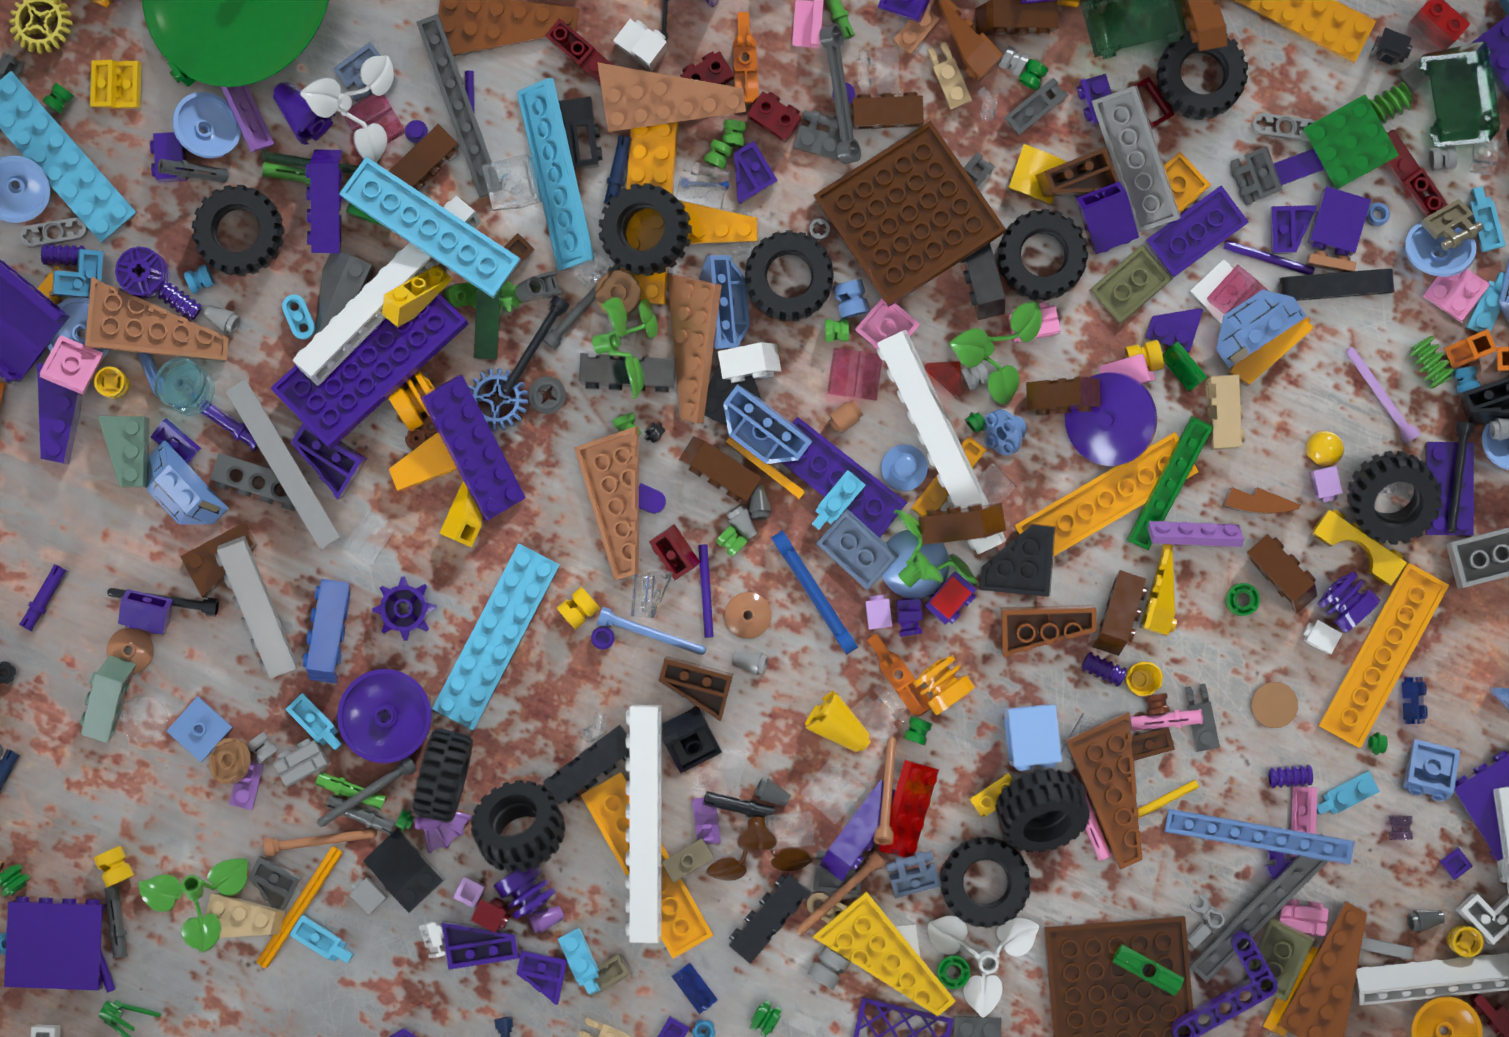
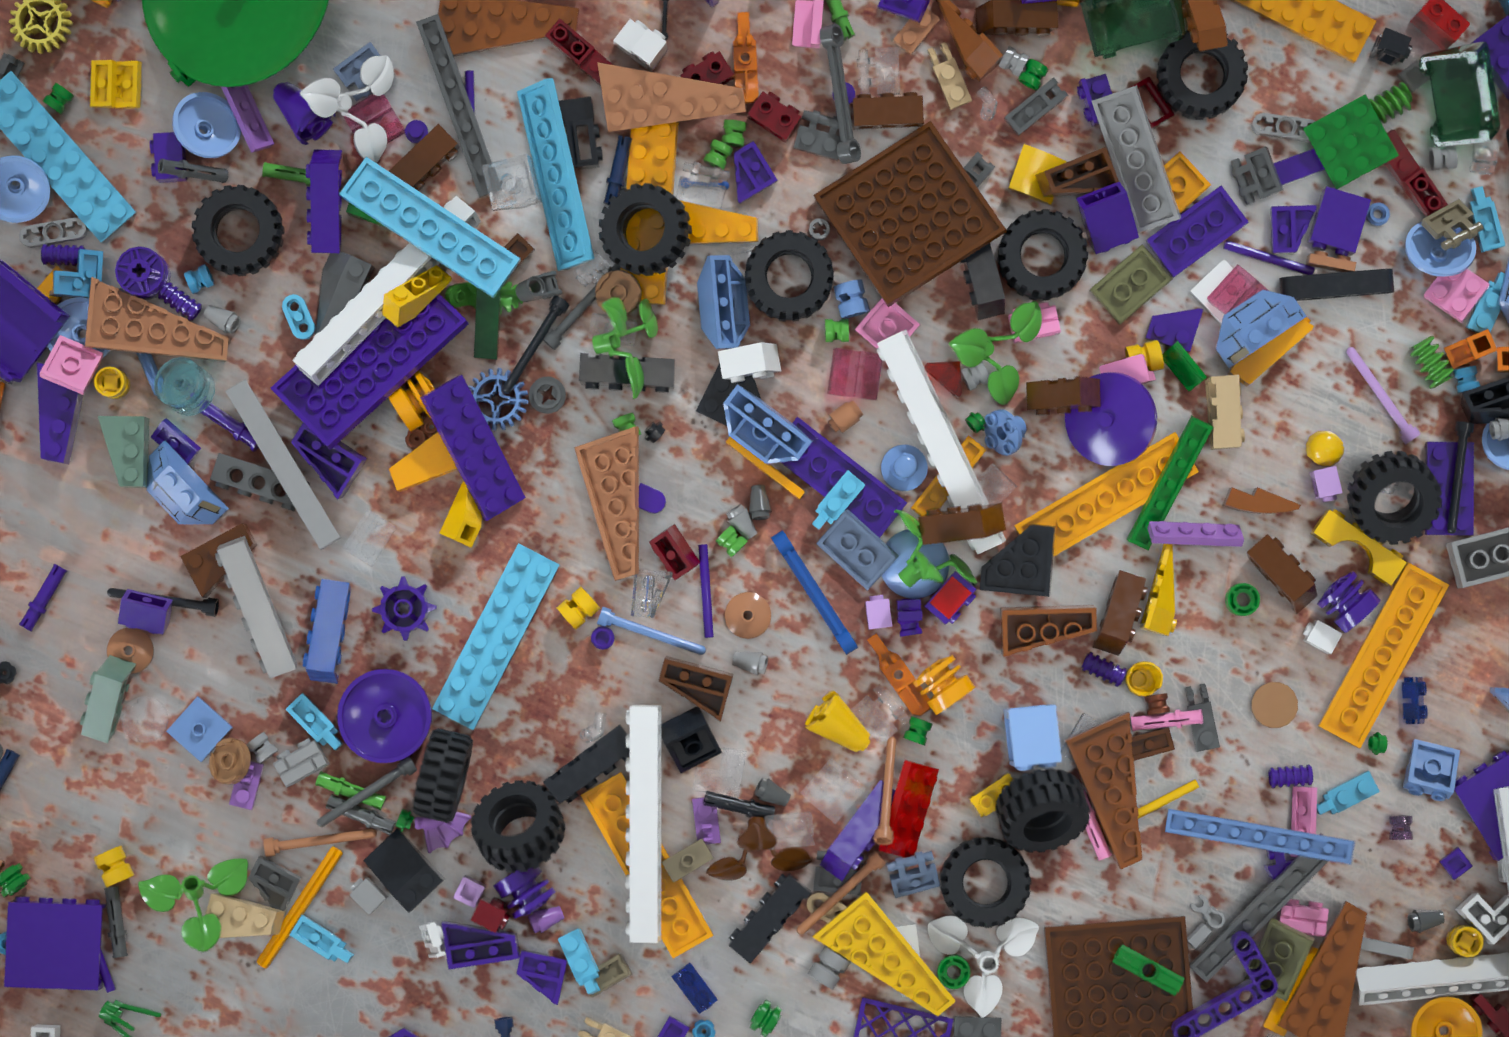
(300, 161): clear green bar -> none
(694, 321): nougat wing -> none
(719, 469): reddish brown wedge -> none

